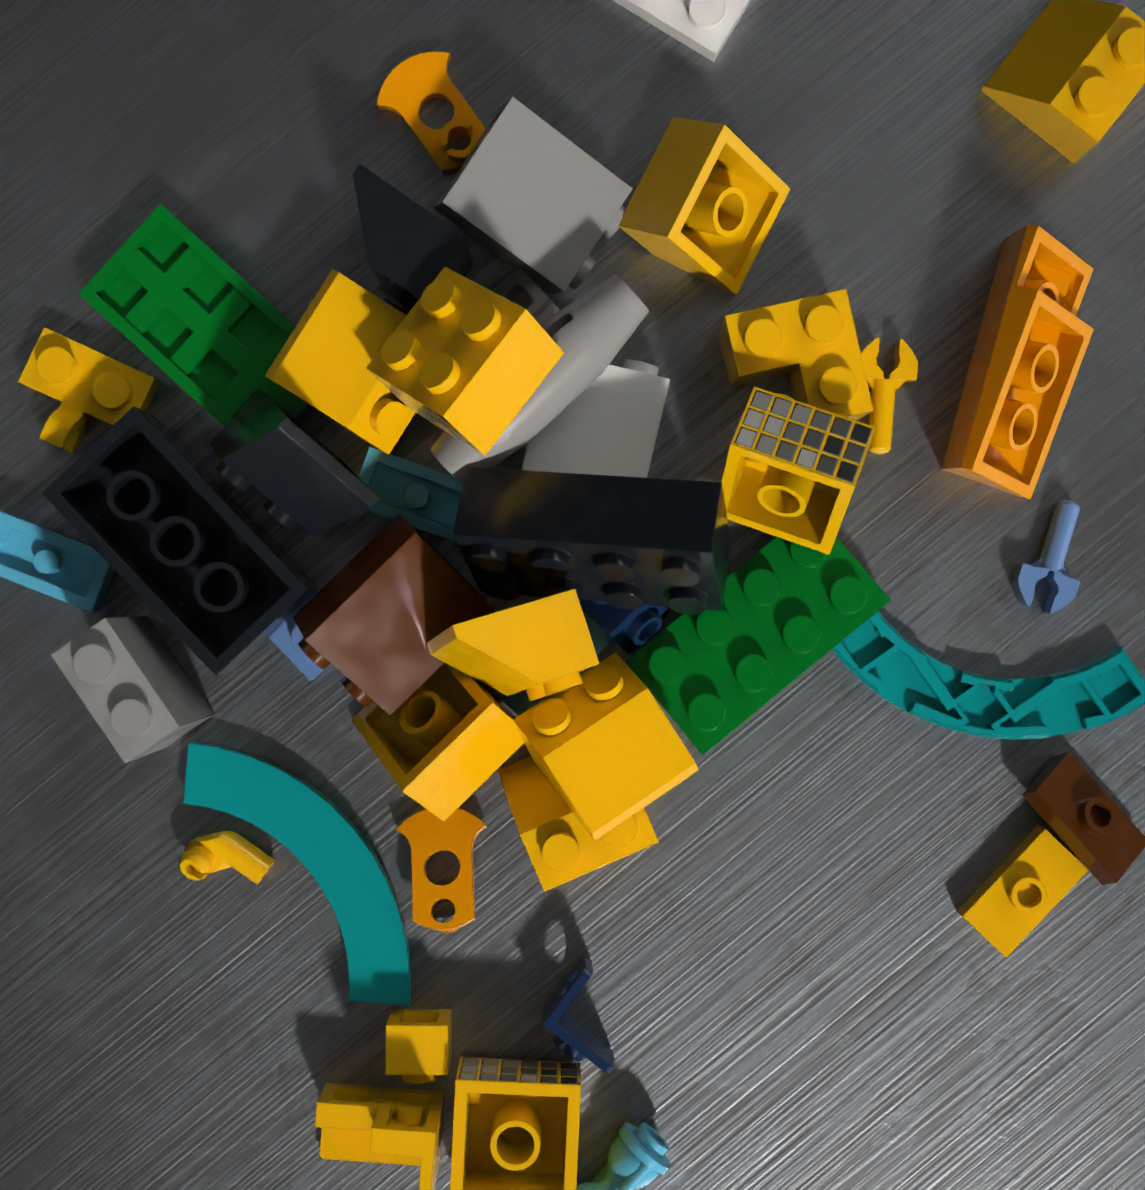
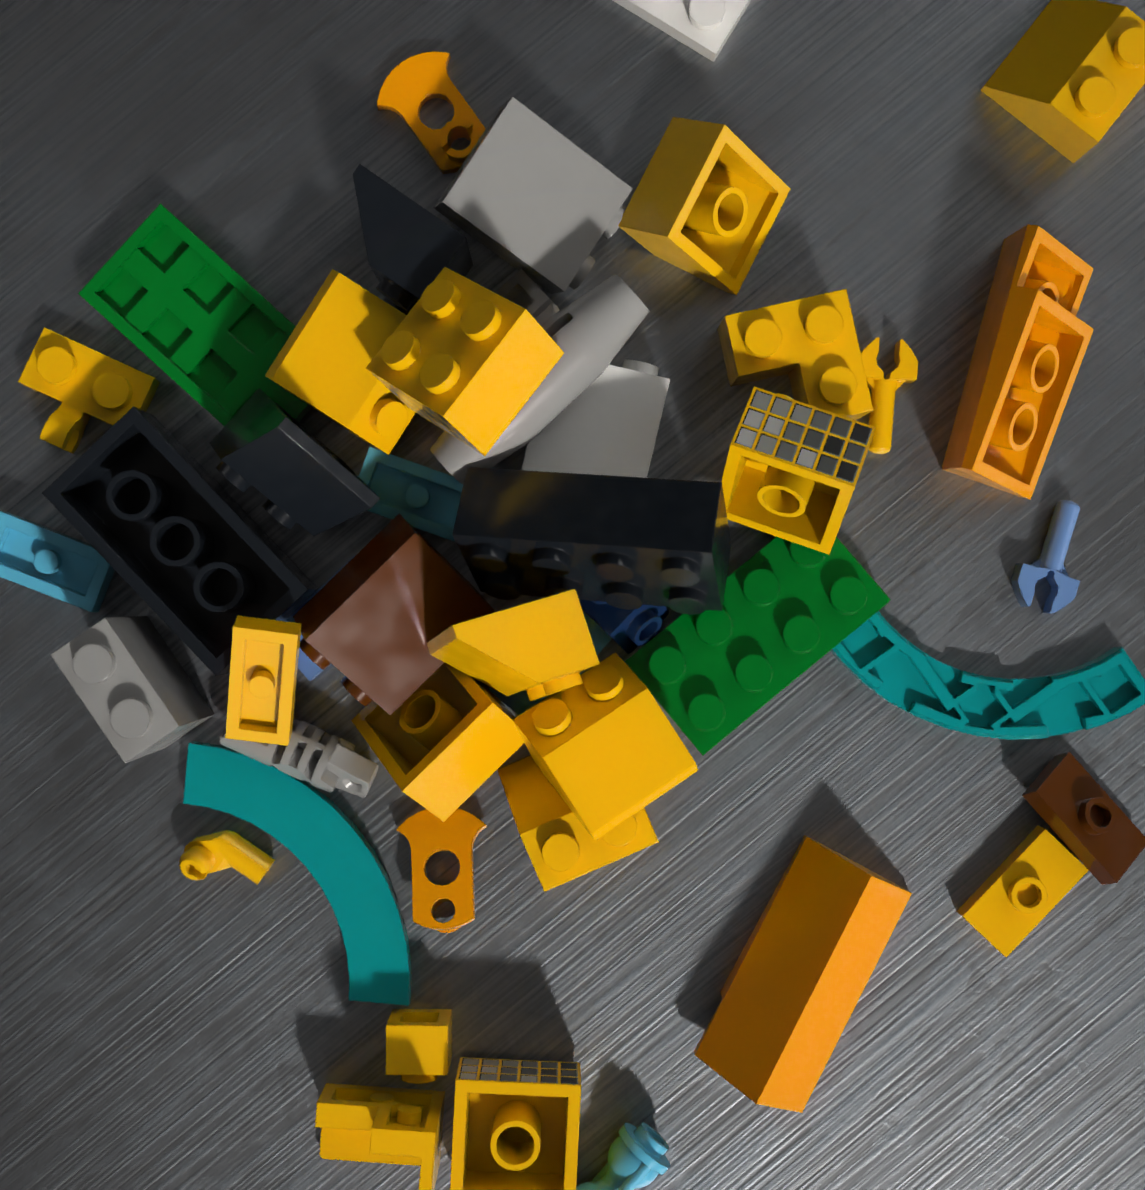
(262, 680): none -> yellow plate
(313, 757): none -> light grey hinge
(569, 1035): dark blue bracket -> none
(800, 976): none -> light orange slope

